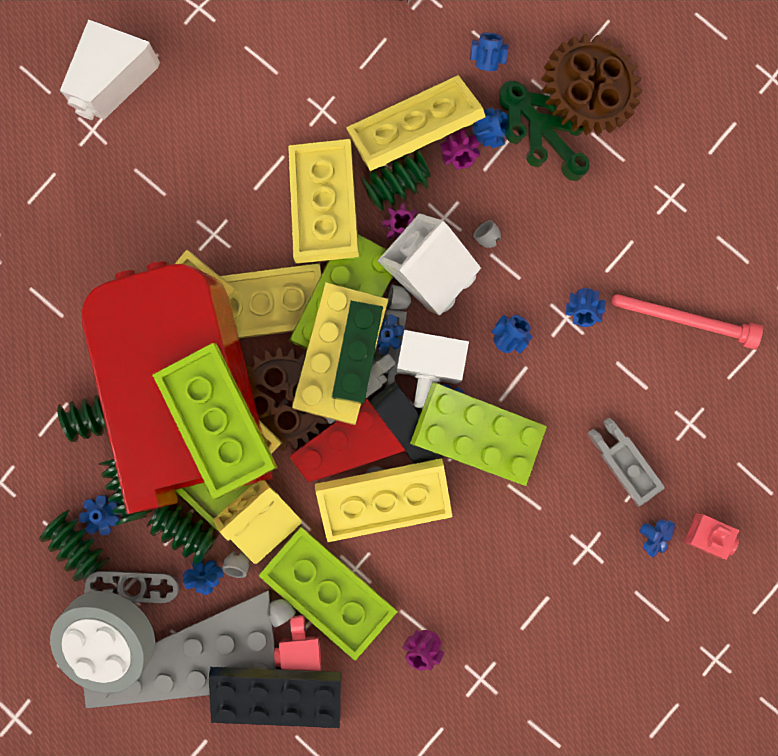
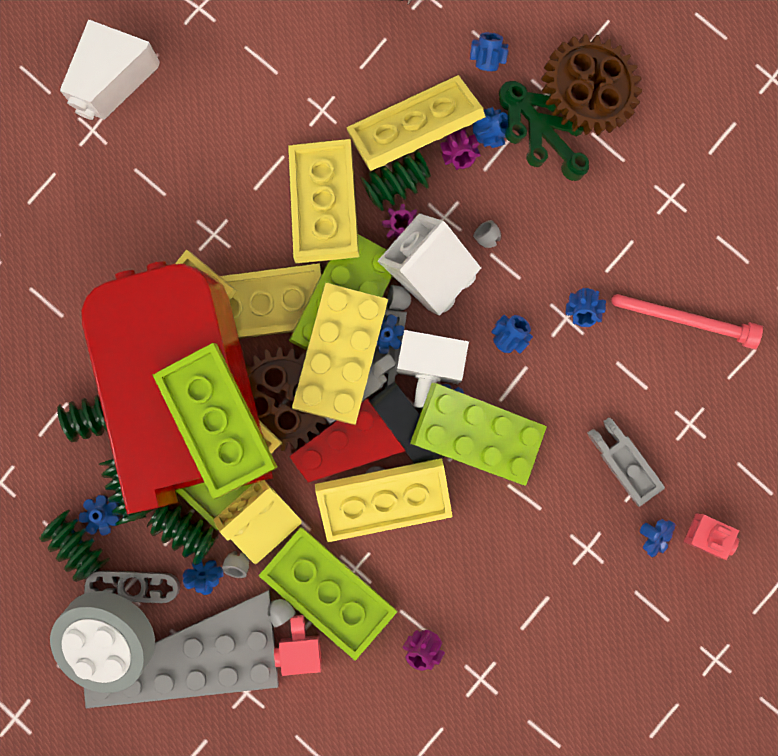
(275, 697): black plate -> none
(357, 352): dark green plate -> none

